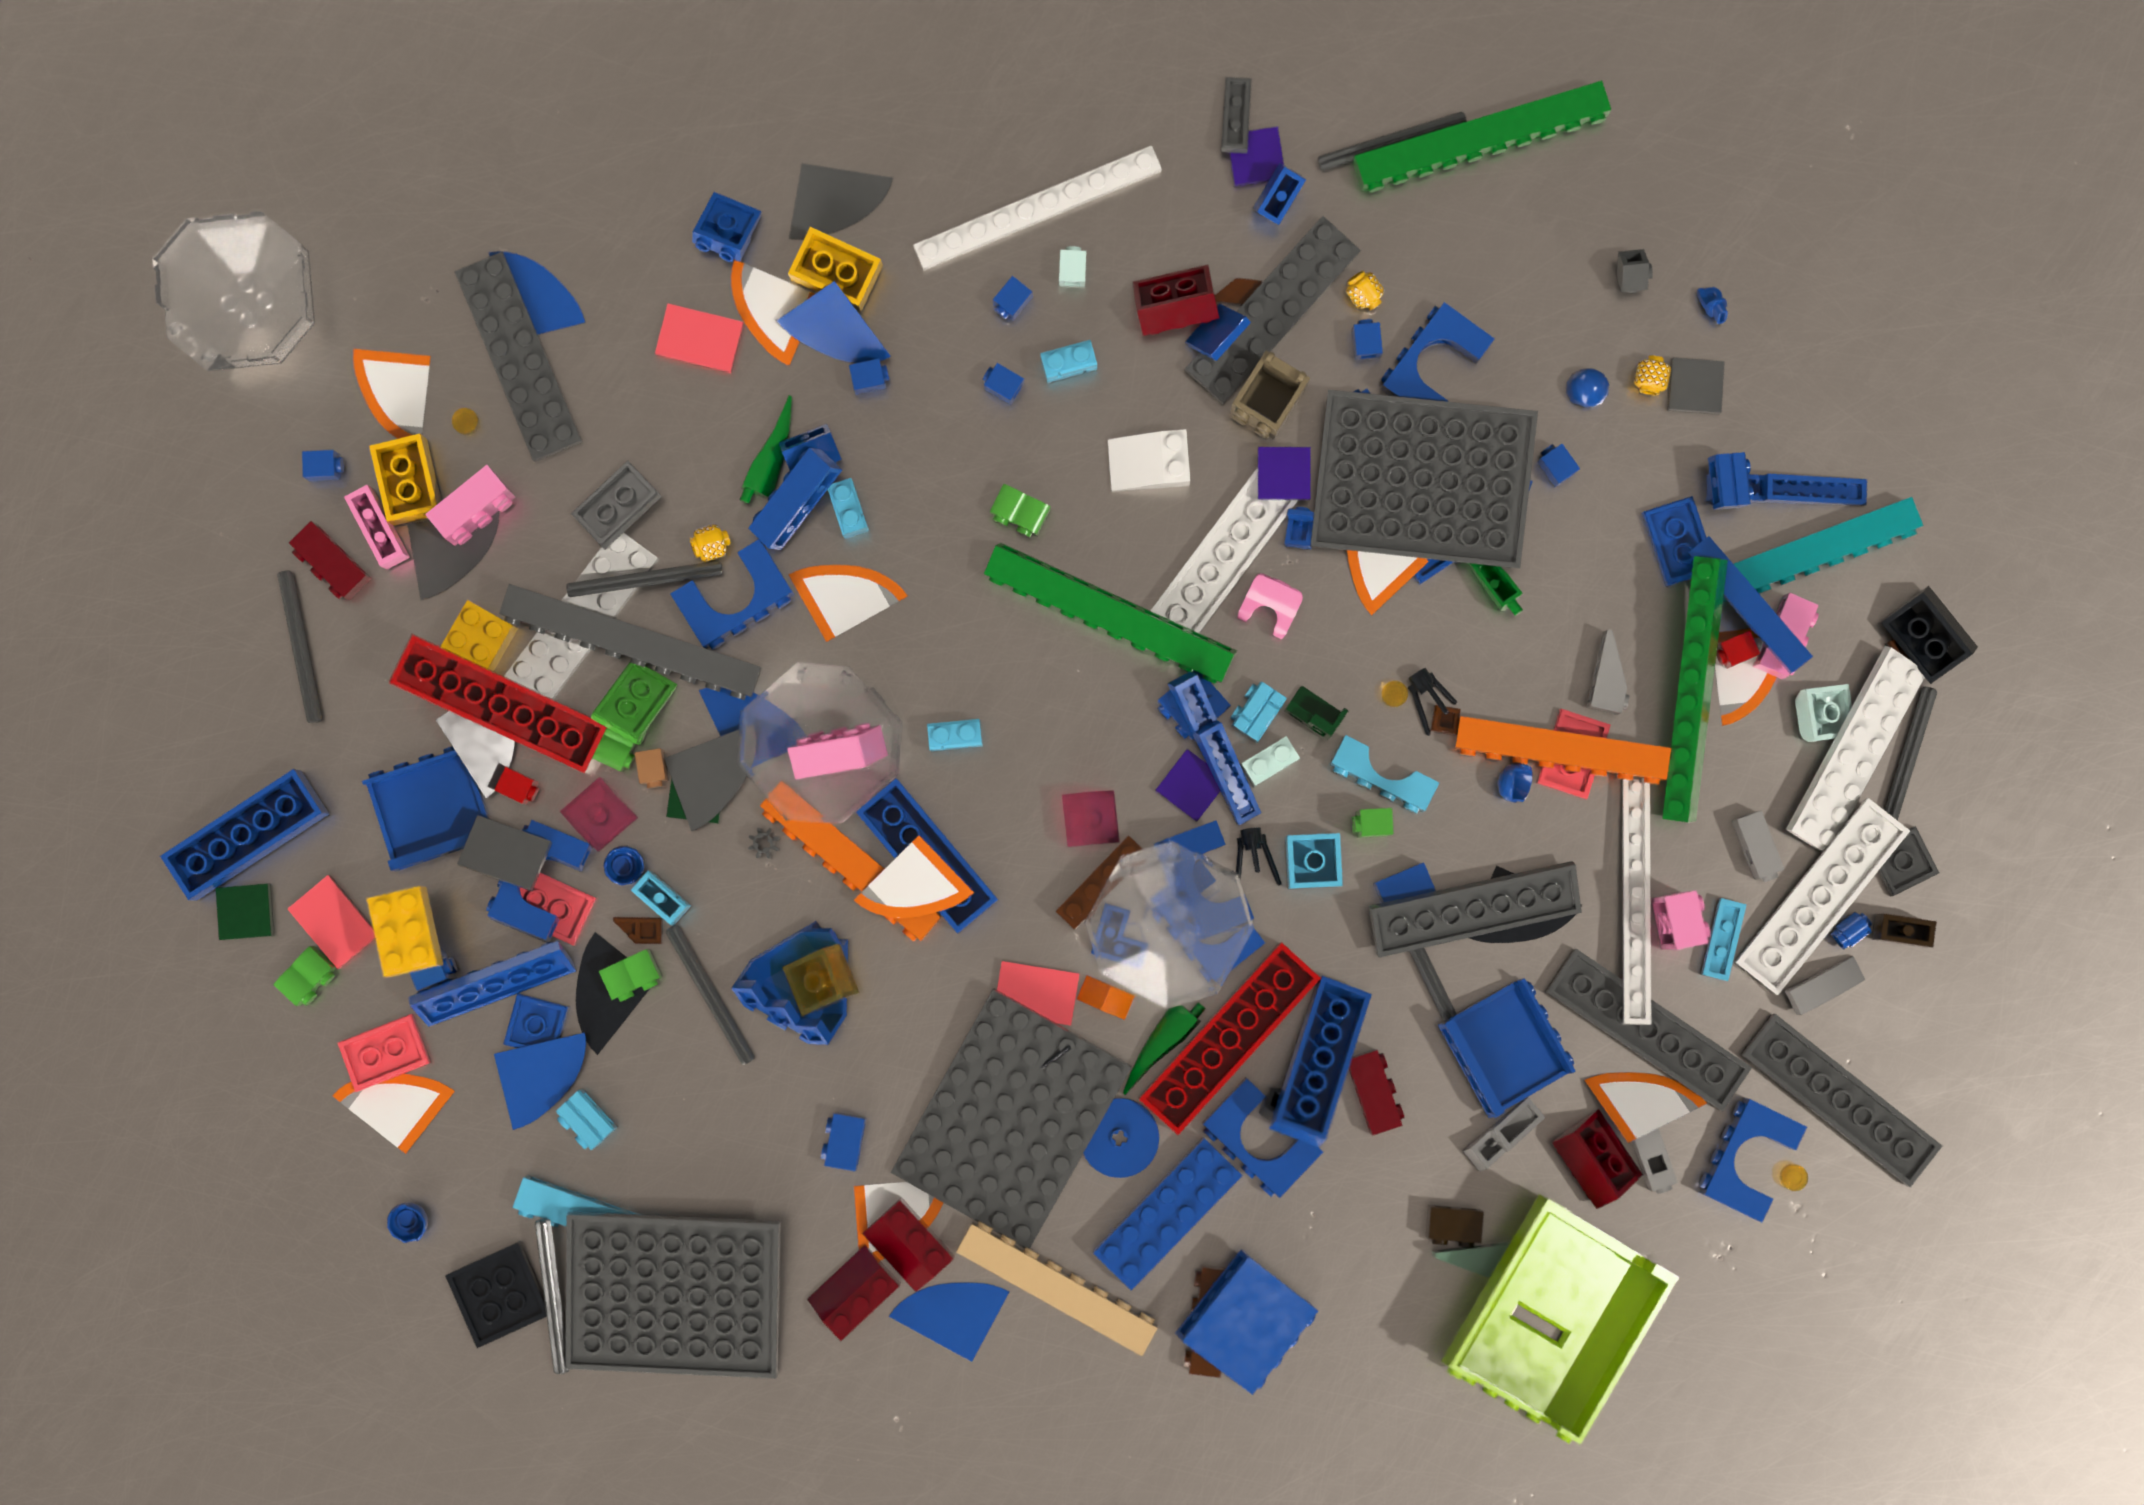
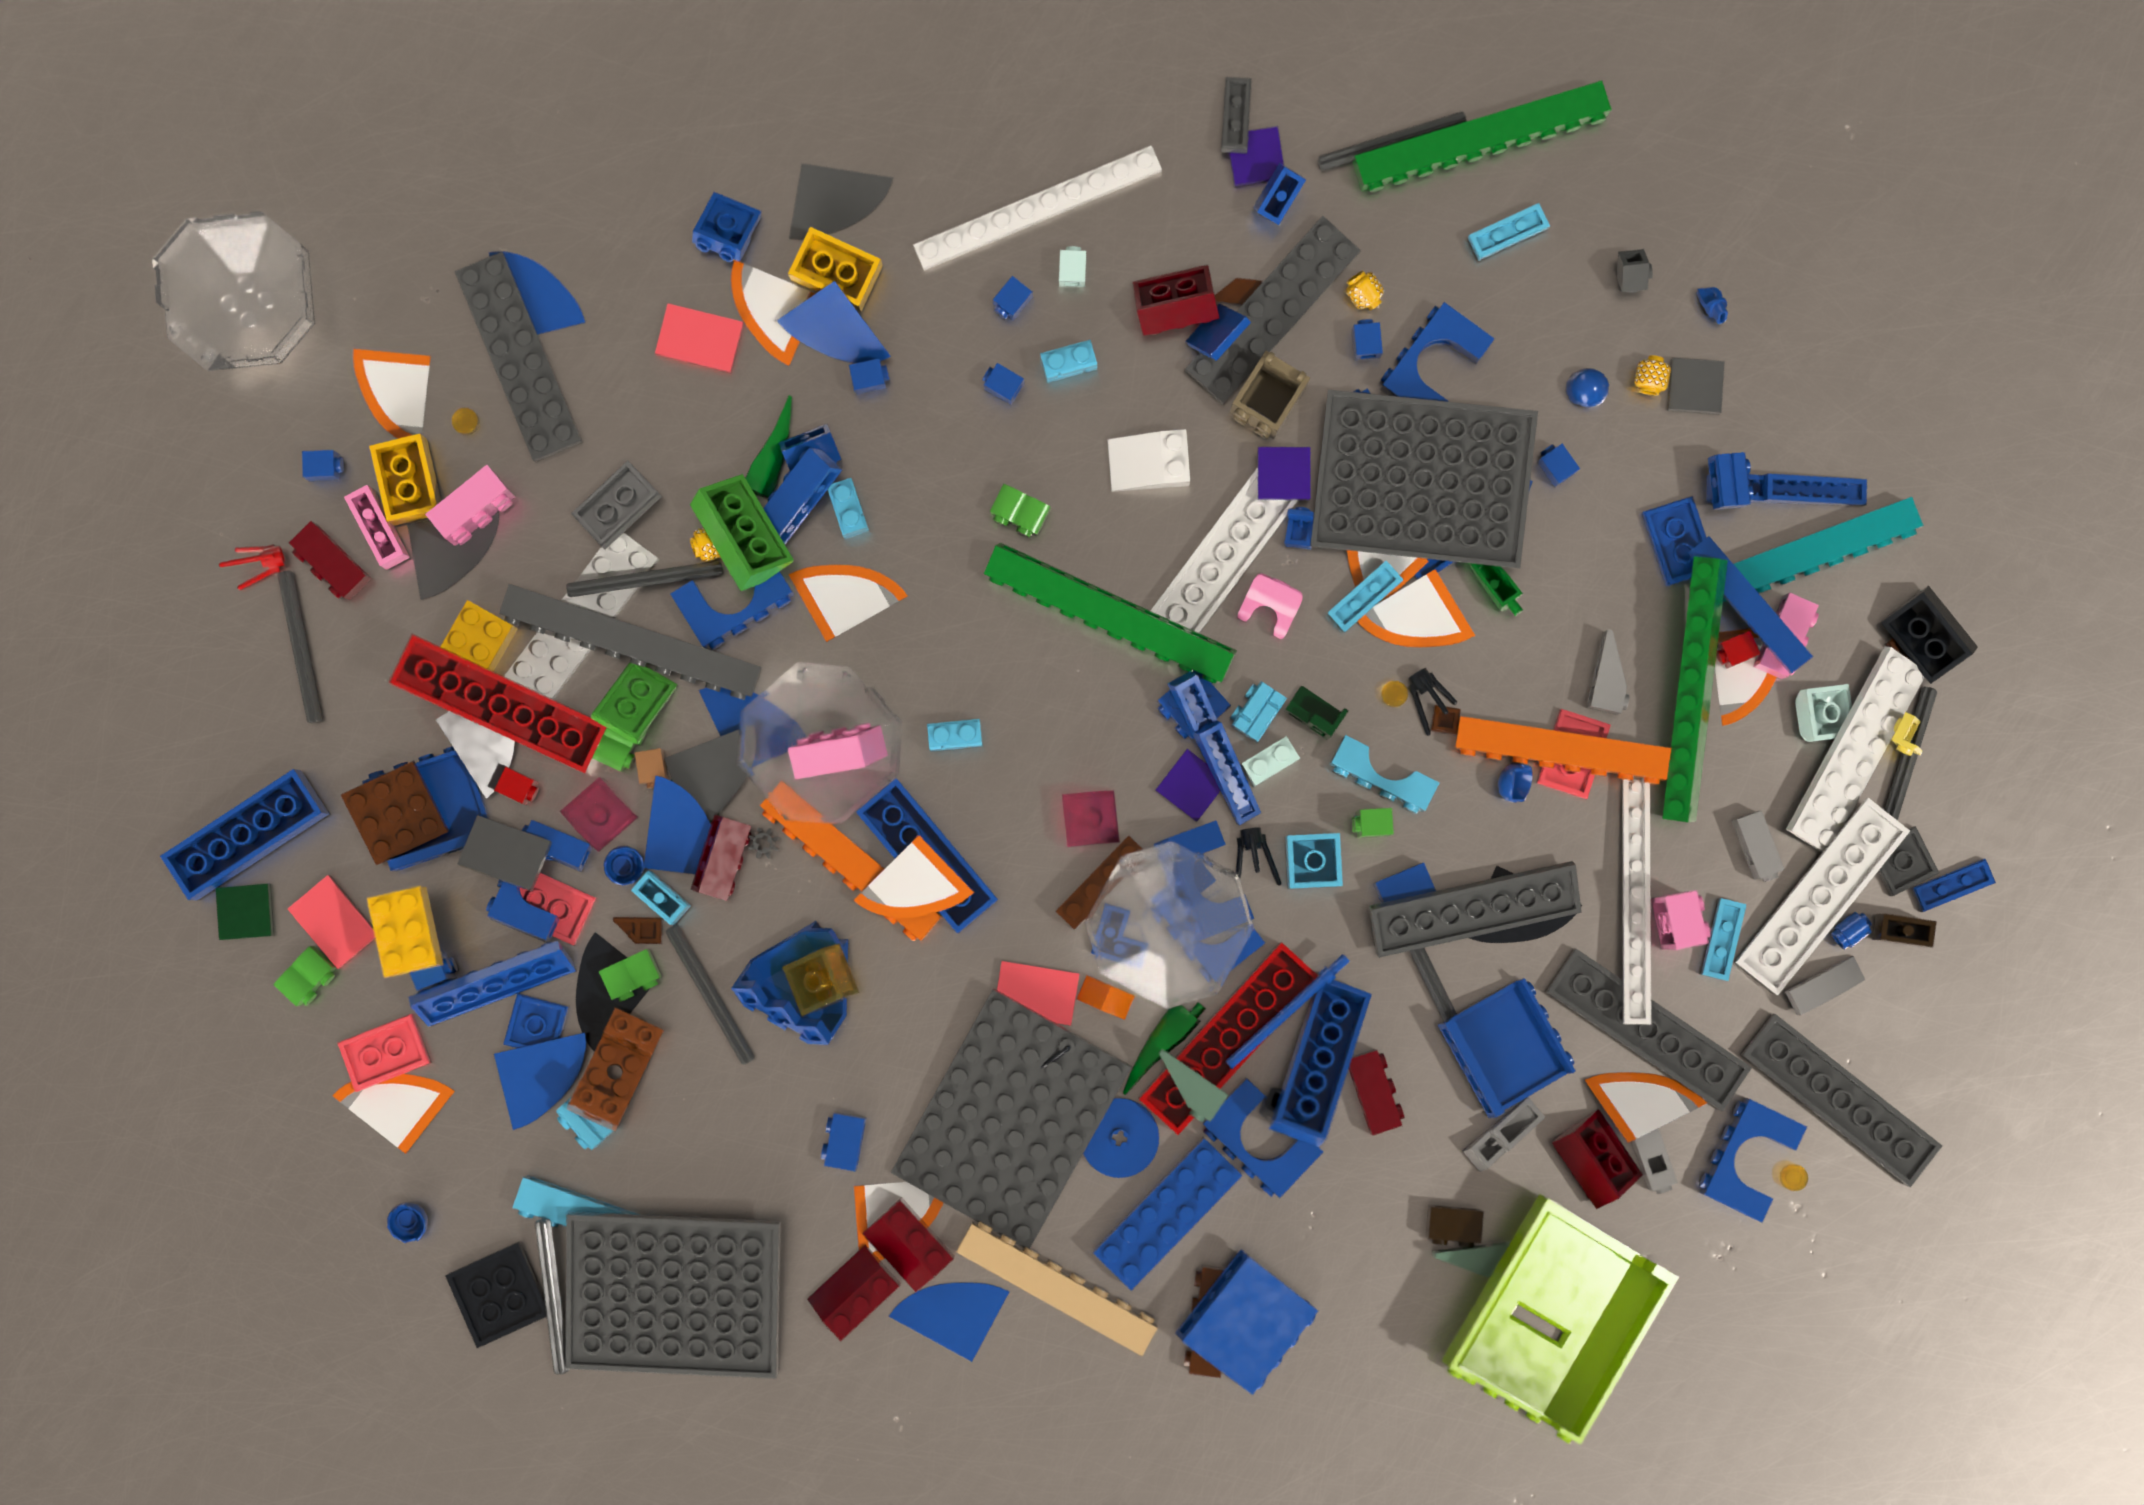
(270, 556): none -> red plant
(394, 812): none -> reddish brown plate
(624, 1043): none -> dark orange plate
(675, 829): none -> blue sticker
(721, 858): none -> brick
(741, 531): none -> bright green slope
(1197, 1092): none -> sand green slope
(1325, 976): none -> blue bar
(1365, 596): none -> medium azure plate
(1419, 616): none -> white sticker
(1508, 231): none -> medium azure plate
(1904, 732): none -> light yellow bracket
(1953, 885): none -> blue tile

